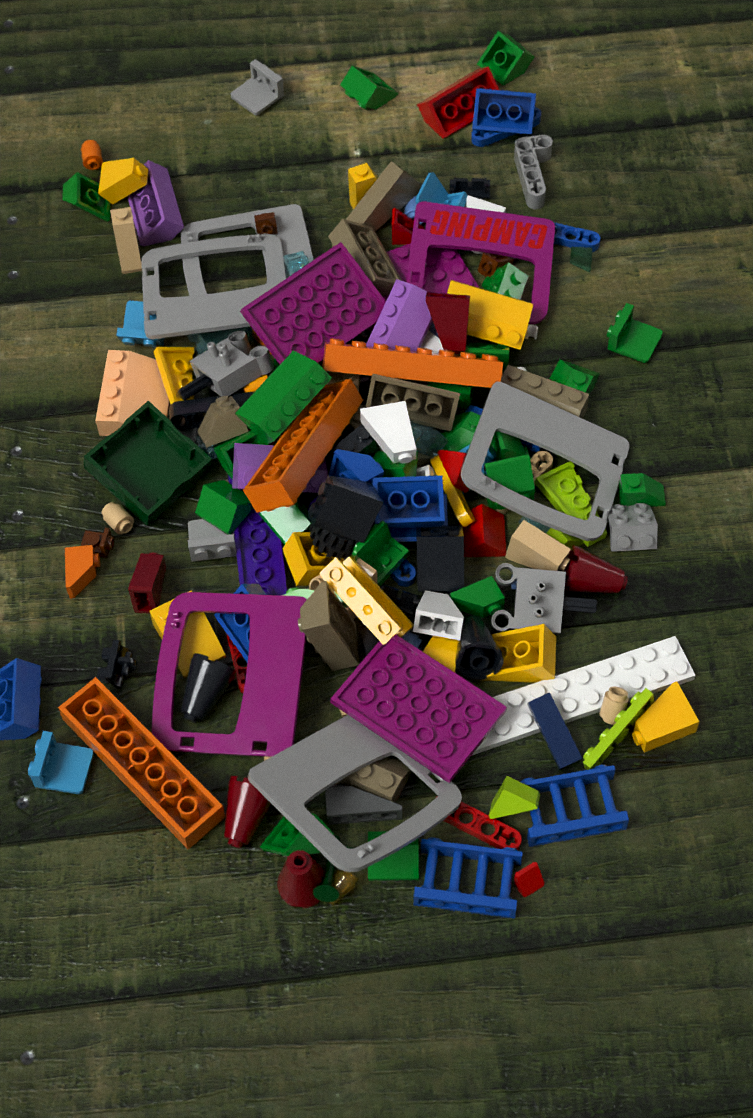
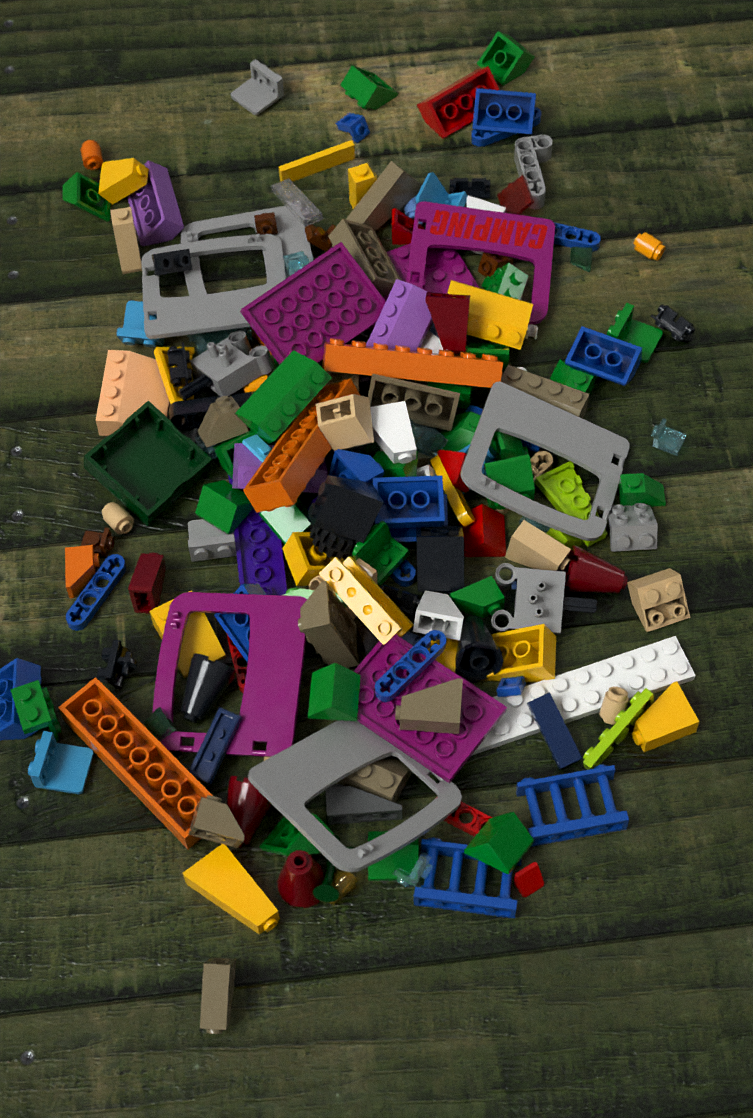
(35, 708): none -> green bracket
(93, 590): none -> blue beam
(160, 724): none -> clear green slope
(172, 262): none -> black hips
(180, 374): none -> black hinge
(215, 745): none -> dark blue tile
(215, 823): none -> dark tan slope
(217, 994): none -> dark tan slope
(231, 888): none -> yellow slope
(257, 447): none -> medium azure piece
(297, 202): none -> clear tile
(318, 162): none -> yellow tile
(319, 237): none -> reddish brown bracket
(334, 694): none -> green slope
(346, 421): none -> tan slope
(355, 125): none -> blue bracket
(407, 663): none -> blue beam
(421, 869): none -> clear light blue bracket
(432, 708): none -> dark tan slope
(501, 842): none -> green slope
(511, 686): none -> blue tile
(513, 798): lime slope -> none
(516, 196): none -> clear red piece
(604, 356): none -> blue slope
(649, 246): none -> light orange brick
(659, 599): none -> tan slope
(667, 438): none -> clear light blue bracket
(679, 329): none -> black hinge

